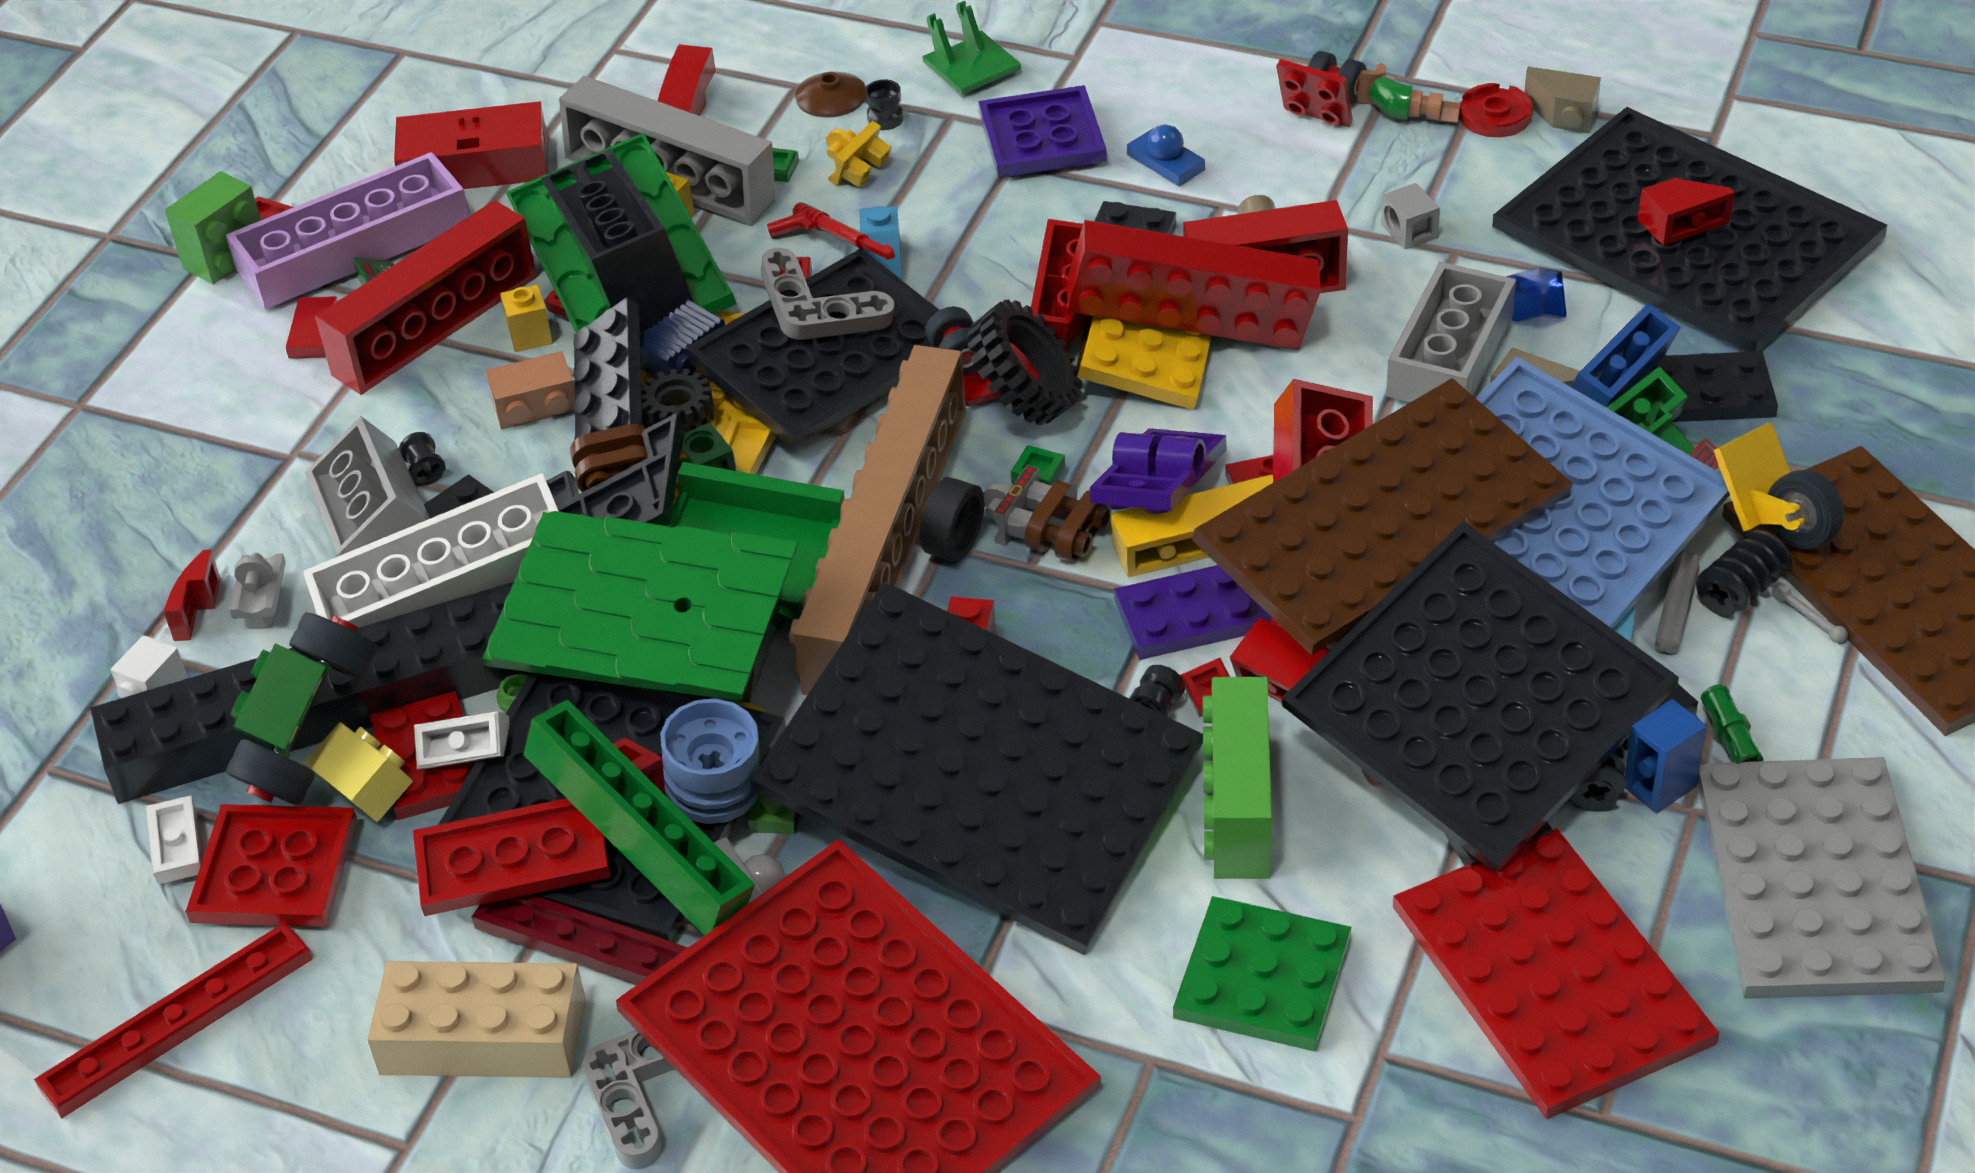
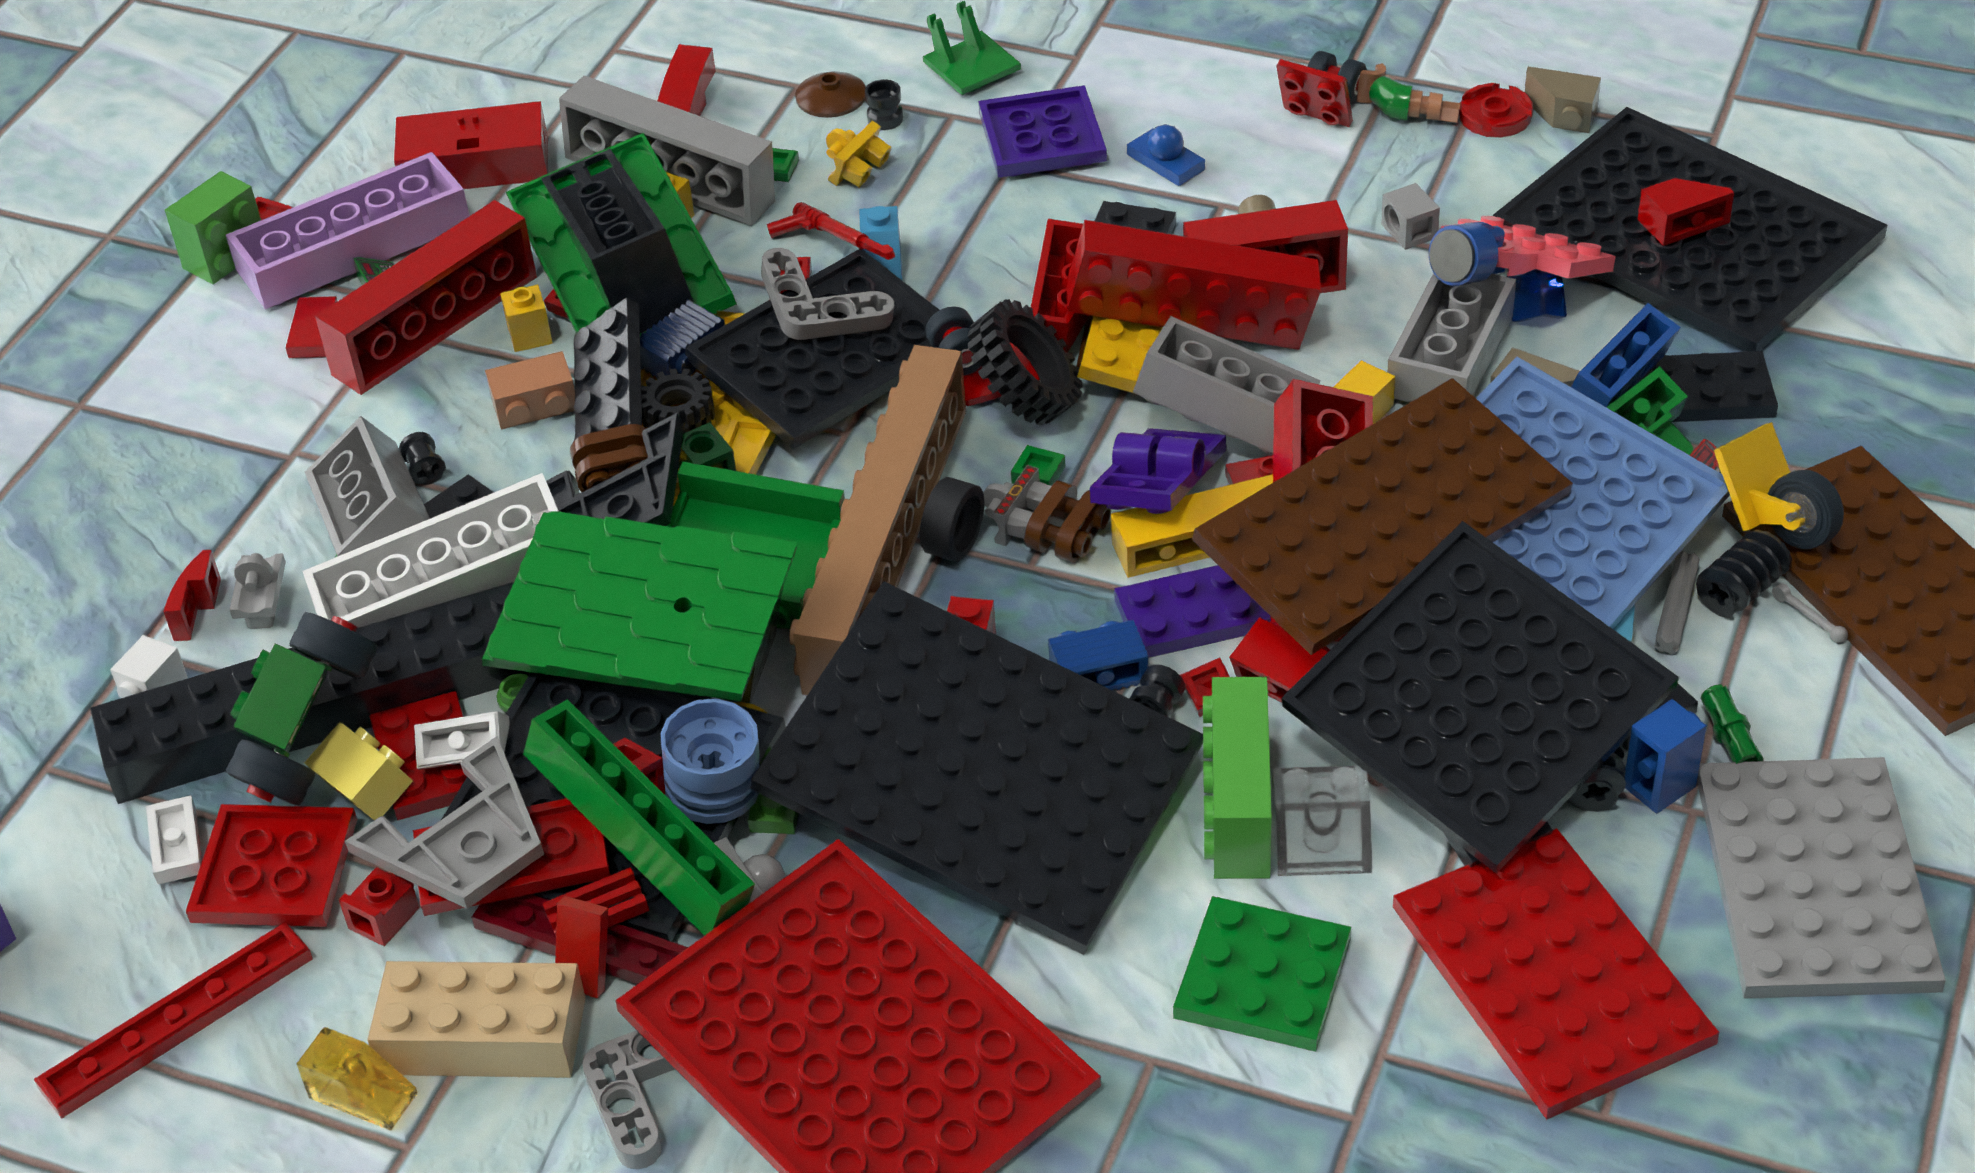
(354, 1079): none -> clear yellow slope
(379, 906): none -> red brick
(469, 848): none -> light grey wing
(583, 940): none -> red tile
(606, 893): none -> red tile
(1107, 654): none -> blue brick
(1215, 382): none -> light grey brick
(1321, 820): none -> clear slope
(1373, 382): none -> yellow brick
(1485, 247): none -> plate

